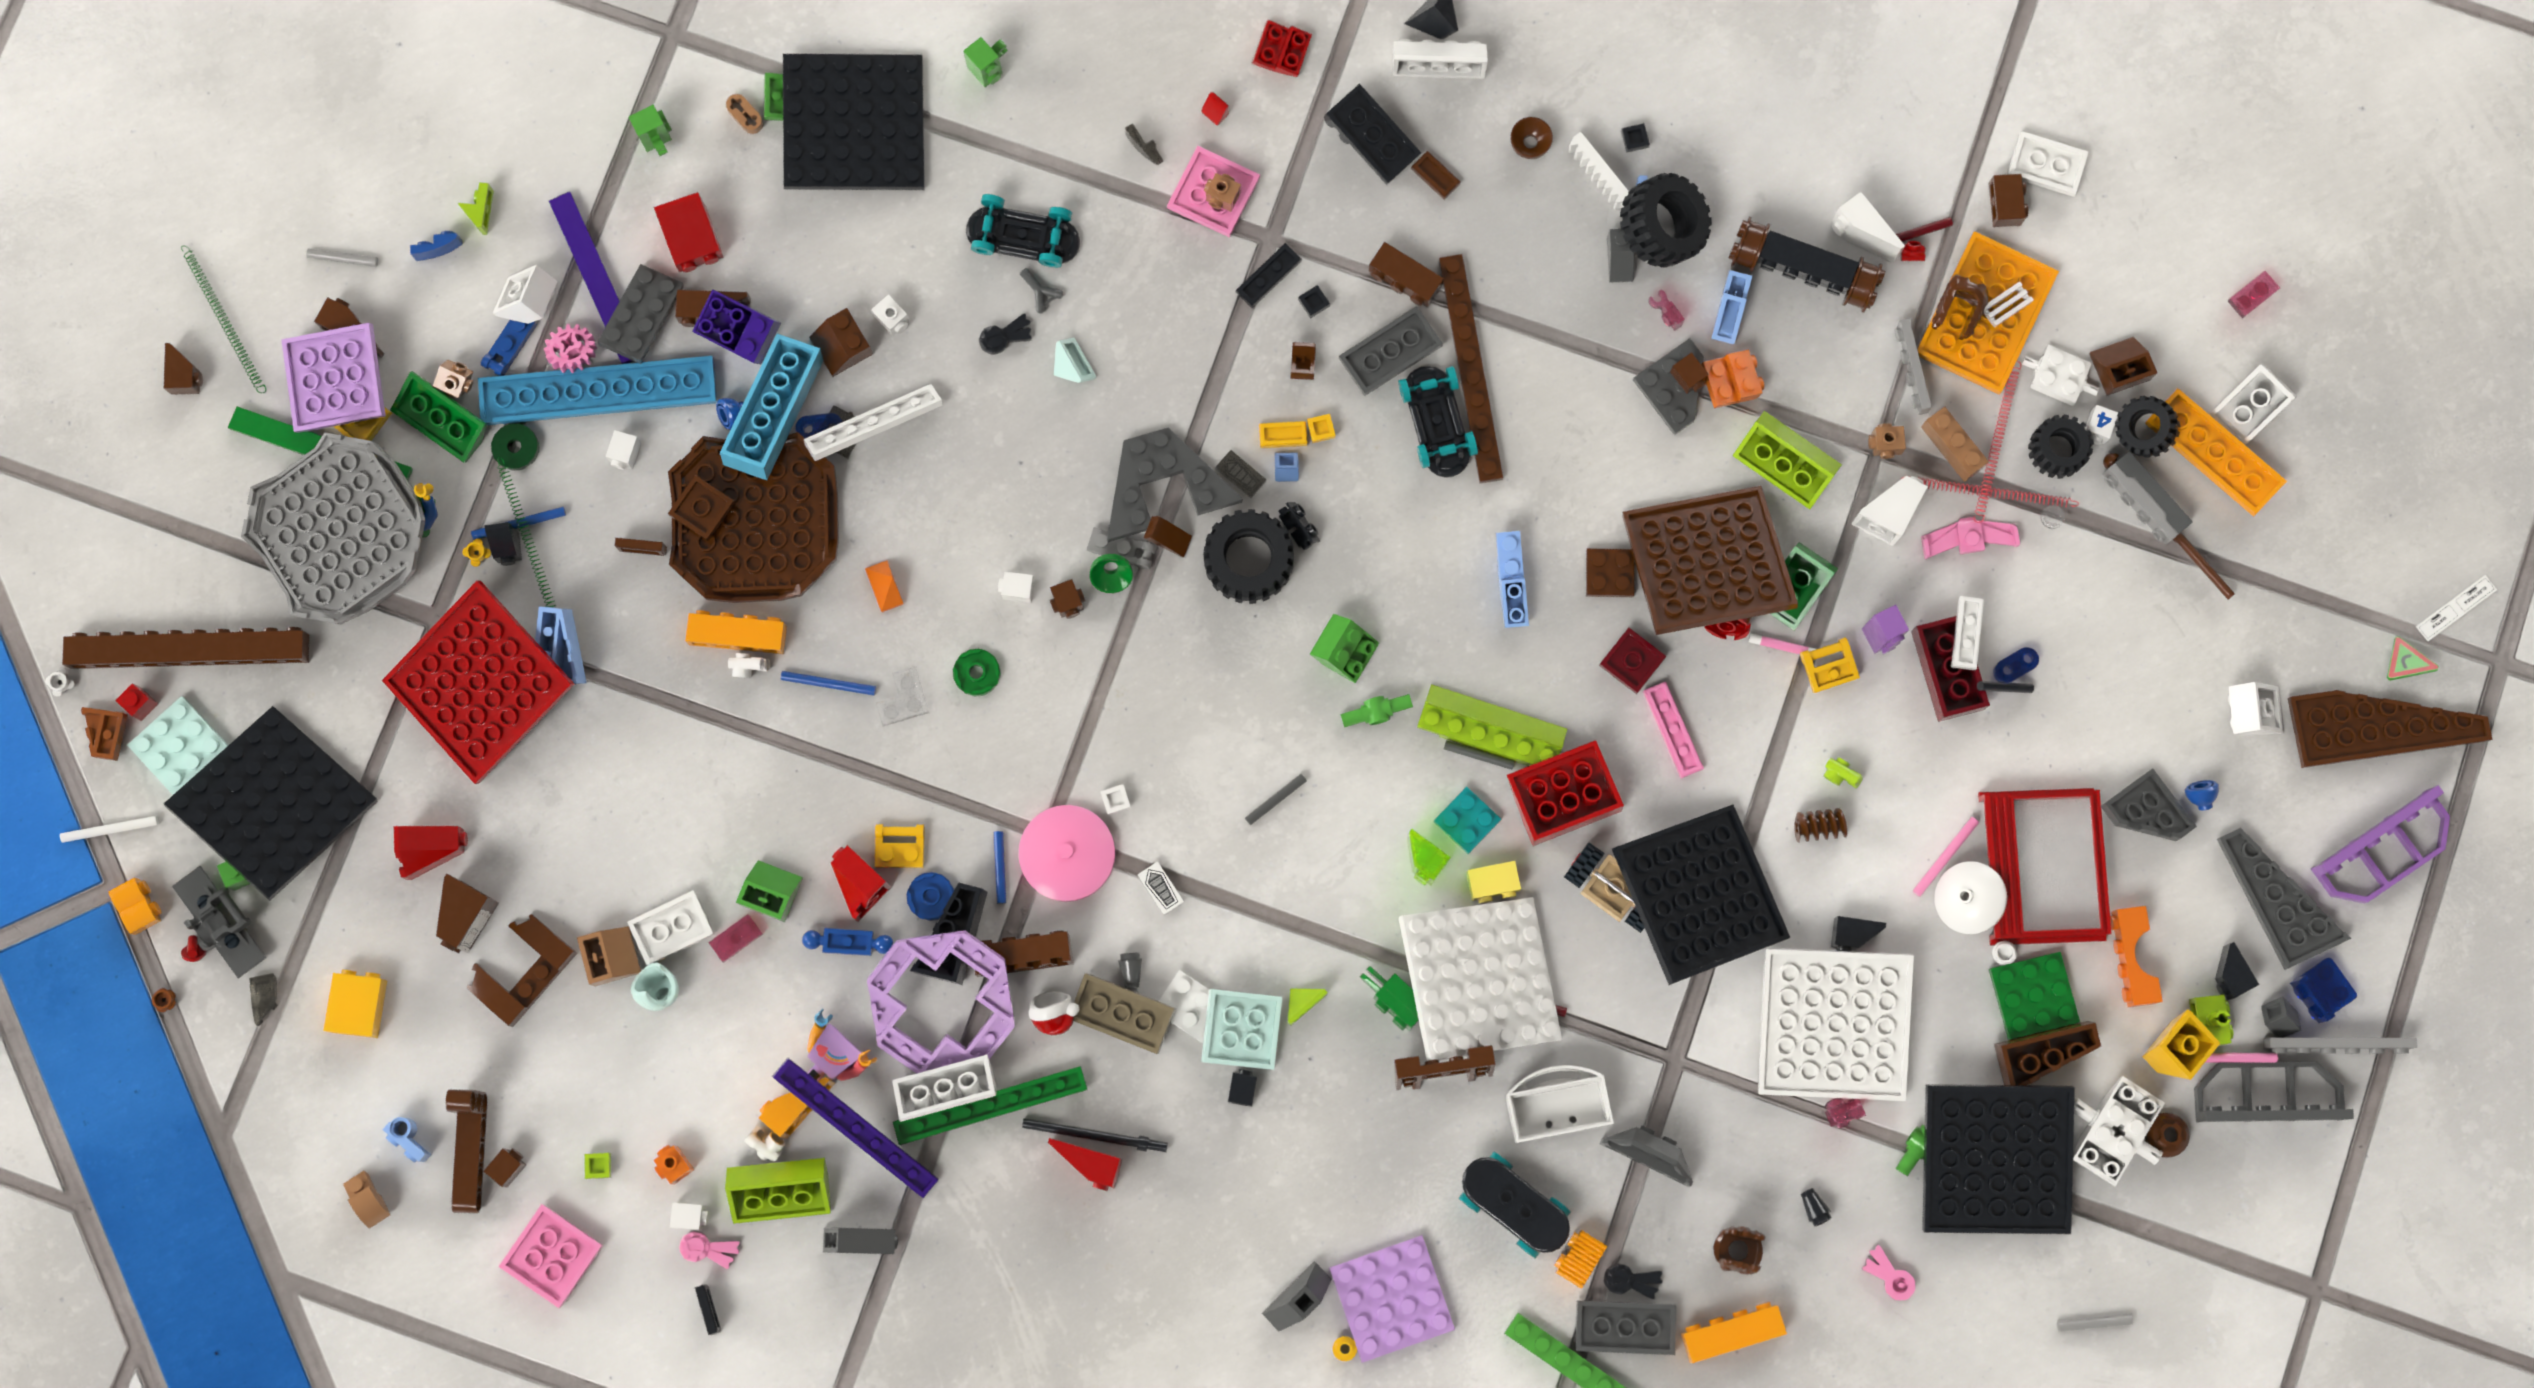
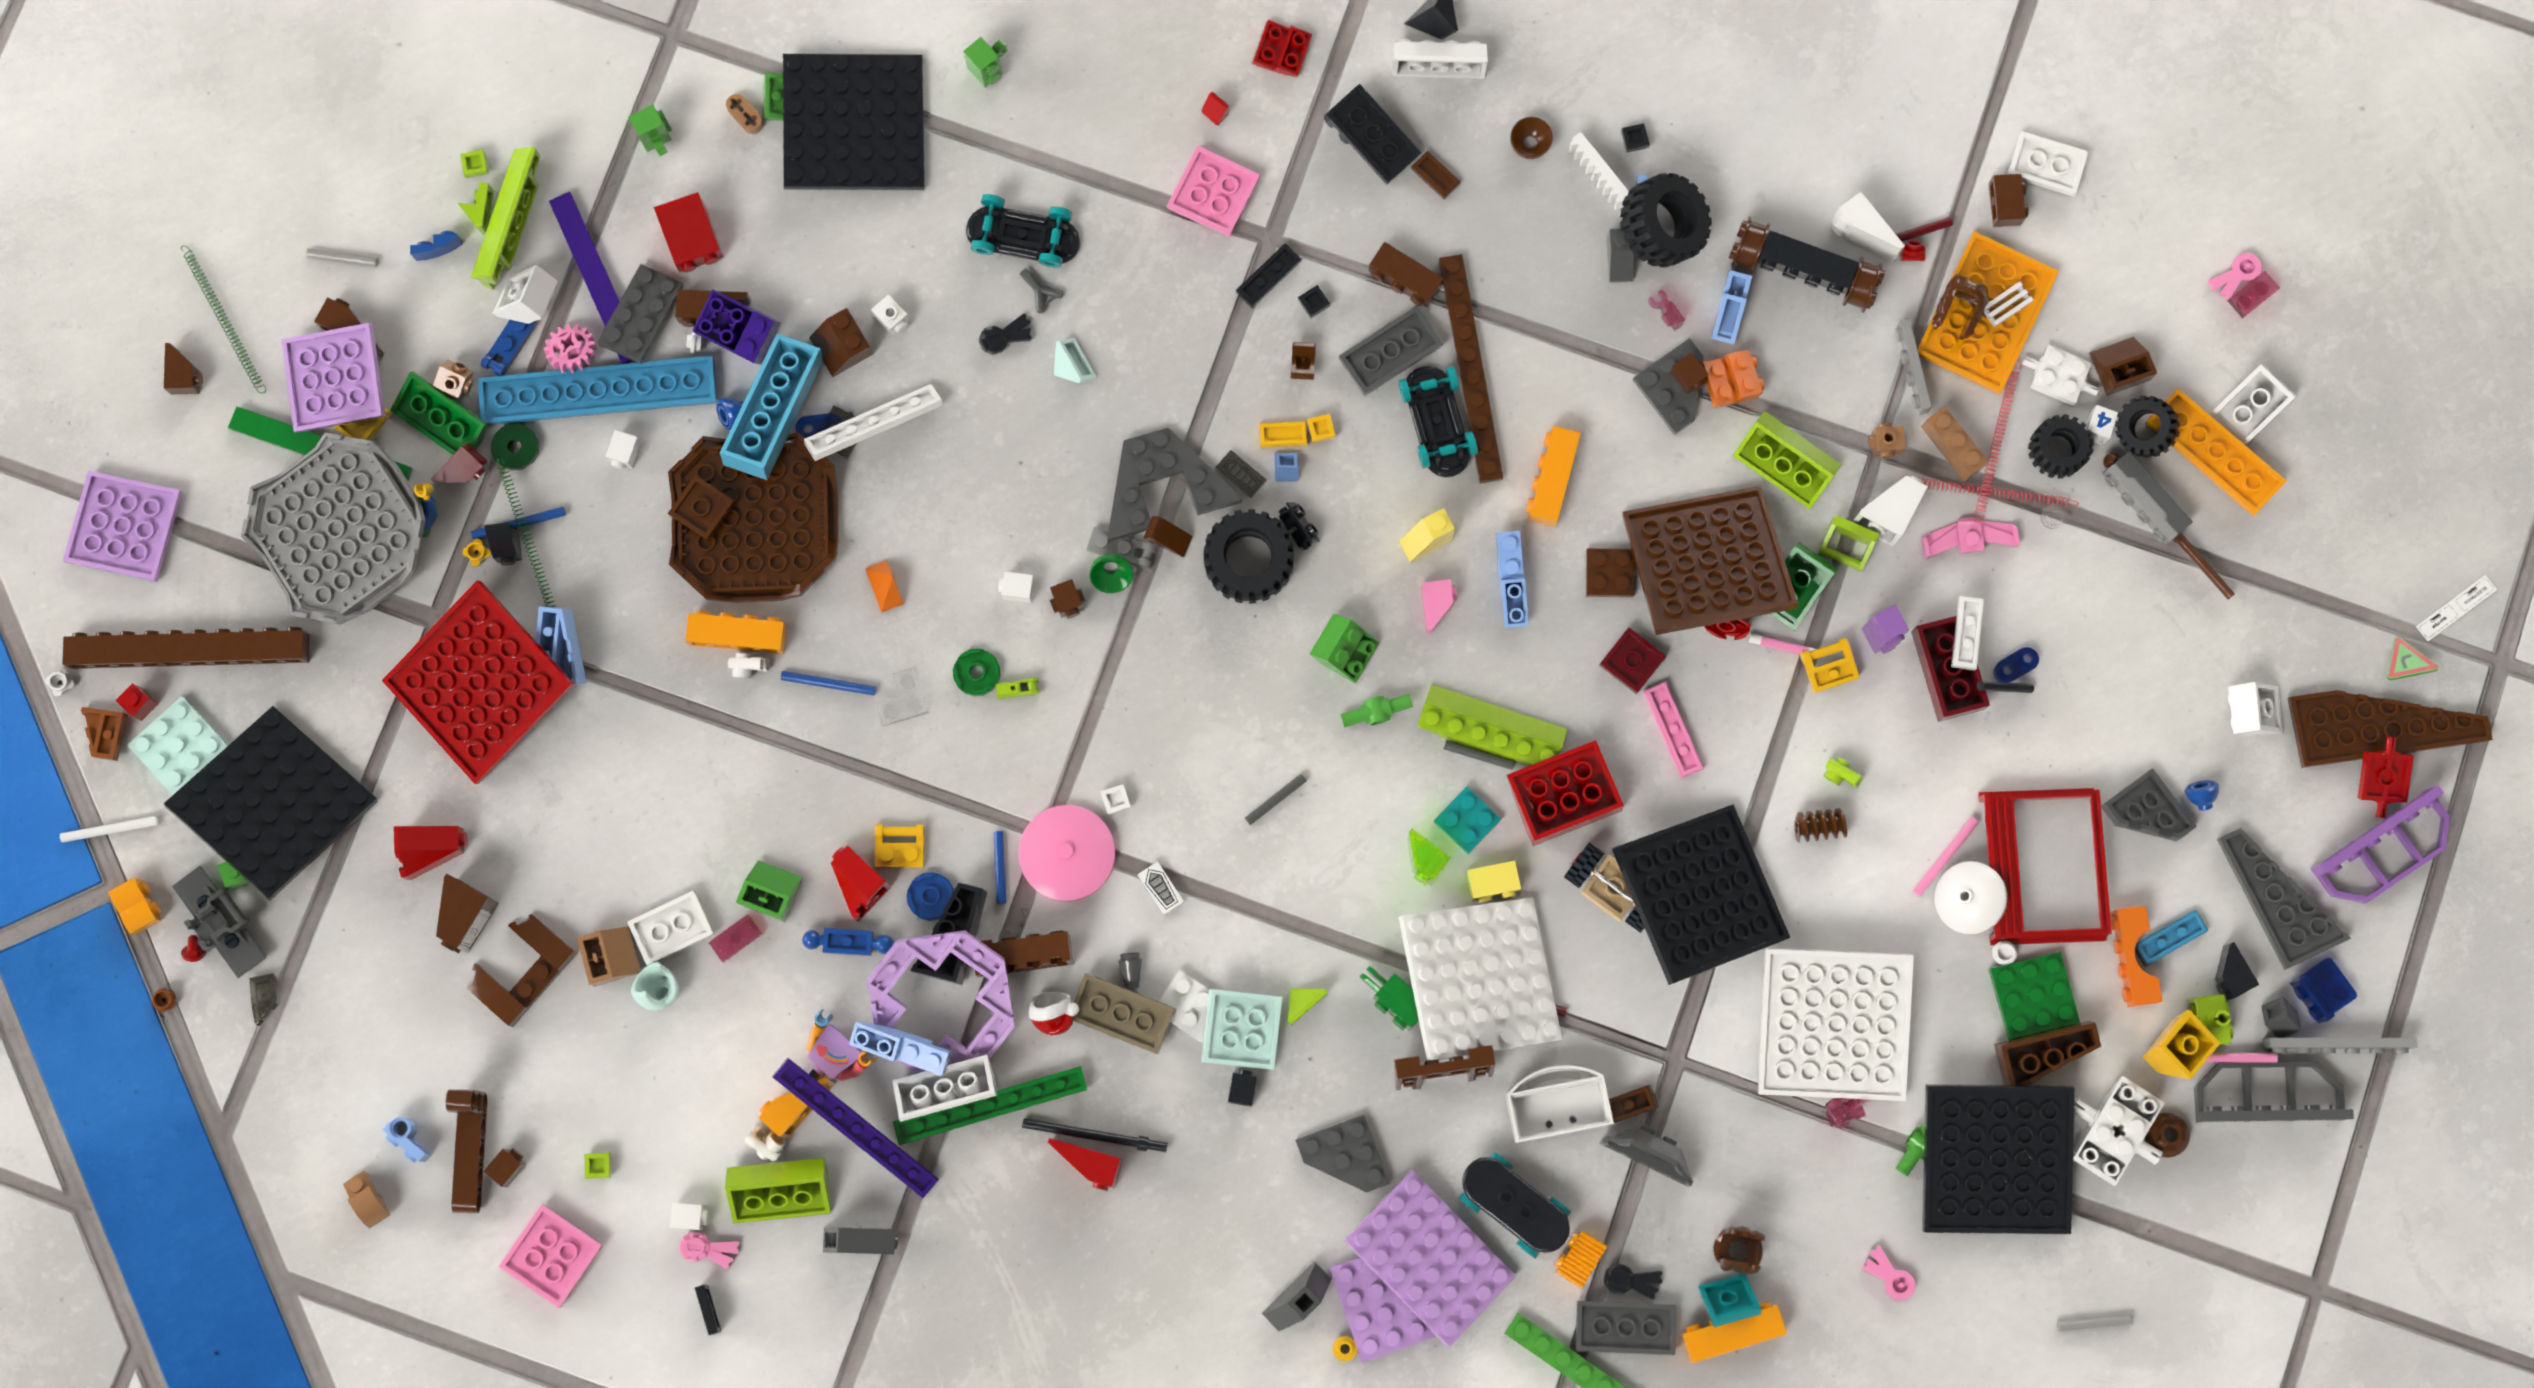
(122, 526): none -> lavender plate
(355, 1004): yellow brick -> none
(462, 466): none -> slope
(474, 163): none -> lime plate
(508, 217): none -> lime slope
(640, 546): reddish brown tile -> none
(672, 1164): orange brick -> none
(693, 342): none -> white plate
(901, 1046): none -> light blue slope
(1013, 688): none -> lime bar
(1147, 150): clear smoke slope -> none
(1222, 192): medium nougat brick -> none
(1346, 1154): none -> dark grey plate
(1428, 535): none -> light yellow slope
(1429, 1258): none -> lavender plate
(1437, 601): none -> bright pink slope
(1554, 476): none -> light orange brick
(1633, 1103): none -> reddish brown slope
(1729, 1300): none -> teal plate
(1815, 1207): black cone -> none
(1853, 933): black slope -> none
(1854, 532): none -> lime tile
(2170, 938): none -> dark azure tile
(2244, 268): none -> bright pink piece
(2385, 776): none -> red plate

